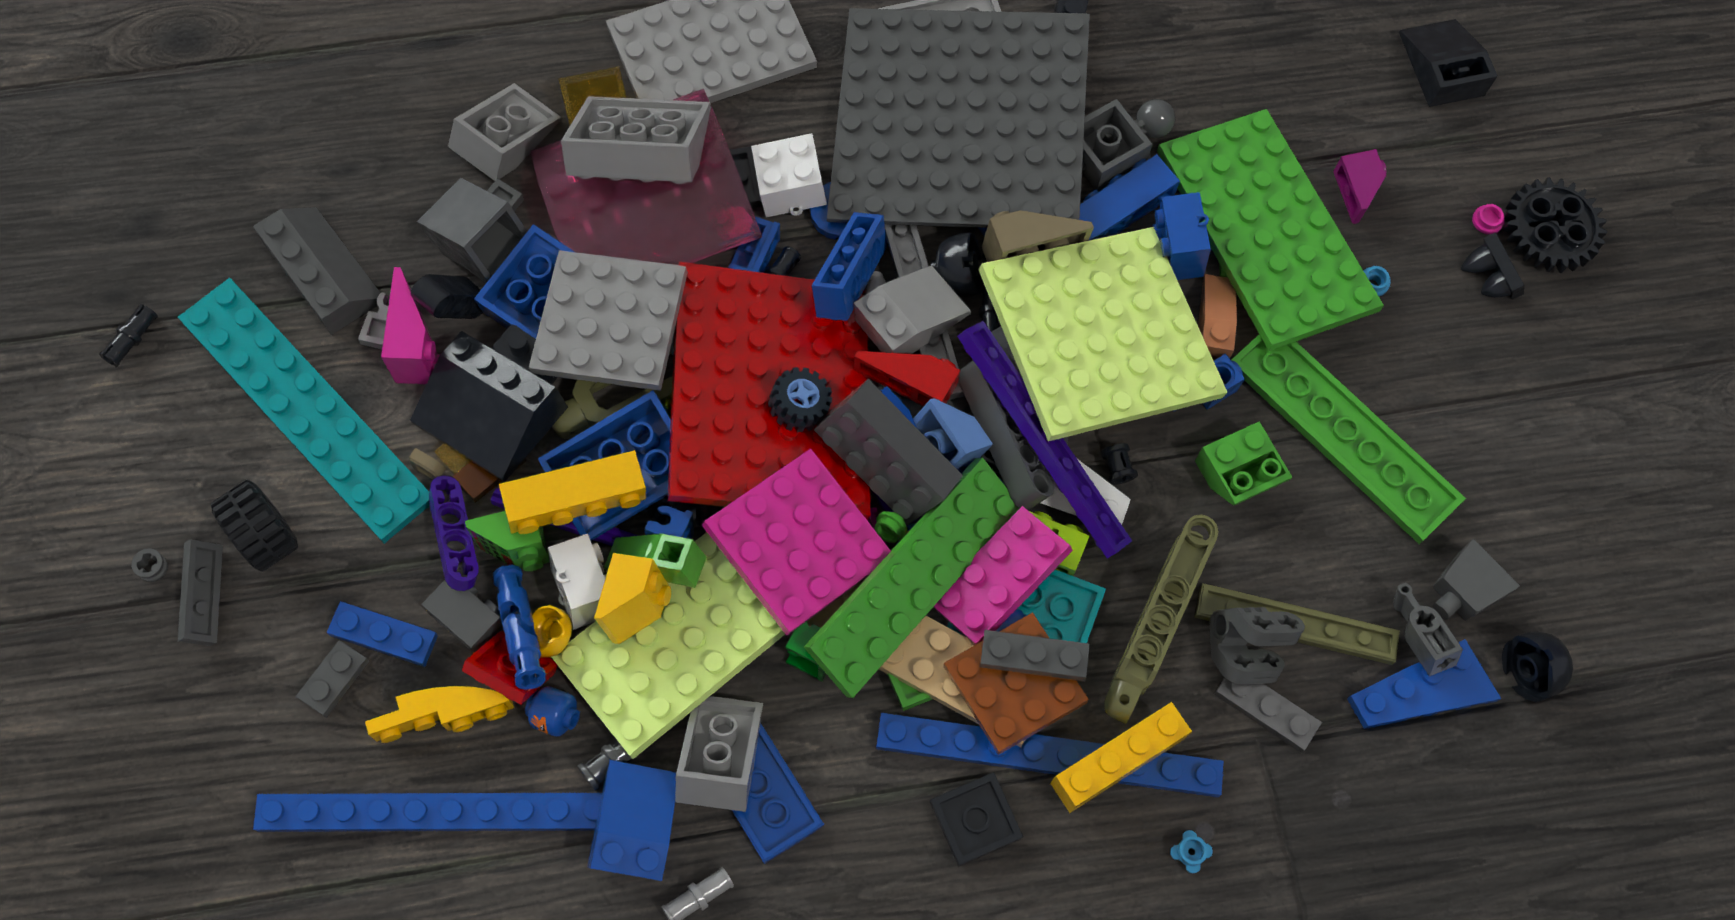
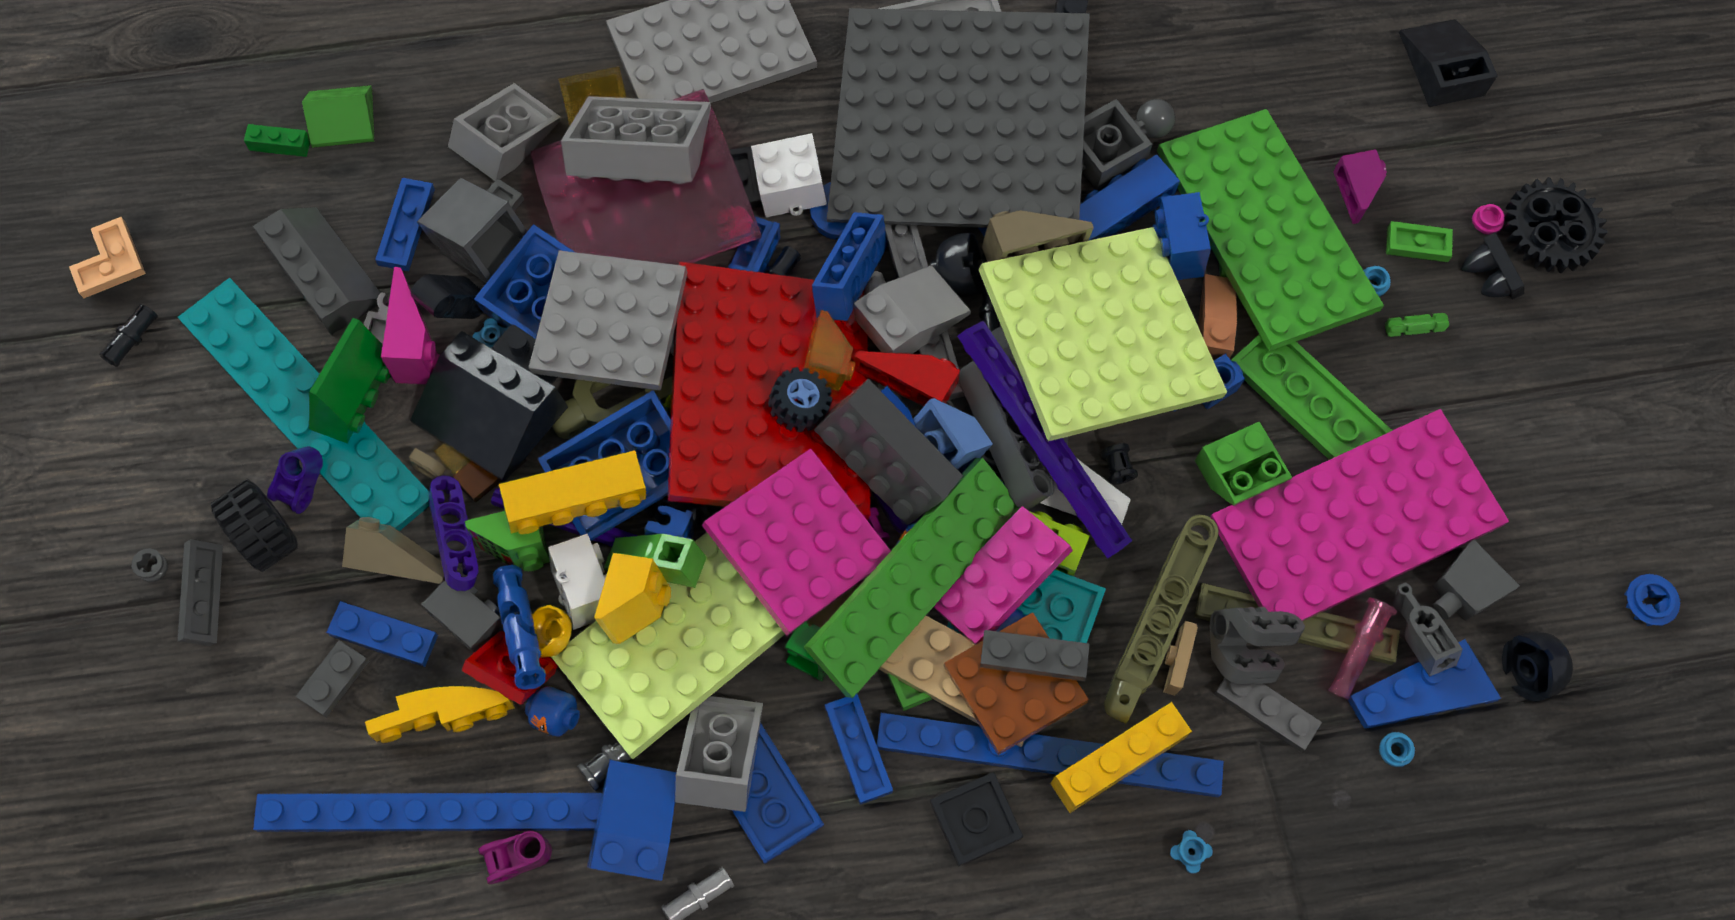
(114, 265): none -> light nougat plate
(277, 140): none -> green piece
(291, 482): none -> dark purple piece
(339, 116): none -> bright green slope
(347, 384): none -> green slope
(387, 551): none -> dark tan slope
(402, 227): none -> blue plate
(490, 327): none -> dark azure plate
(507, 856): none -> magenta piece
(829, 352): none -> clear yellow slope
(858, 749): none -> blue plate
(890, 526): bright green plate -> none
(1179, 657): none -> tan plate
(1359, 519): none -> dark pink plate
(1368, 633): none -> clear pink pin
(1403, 742): none -> dark azure plate
(1416, 324): none -> bright green axle
(1419, 241): none -> bright green plate
(1655, 587): none -> blue gear

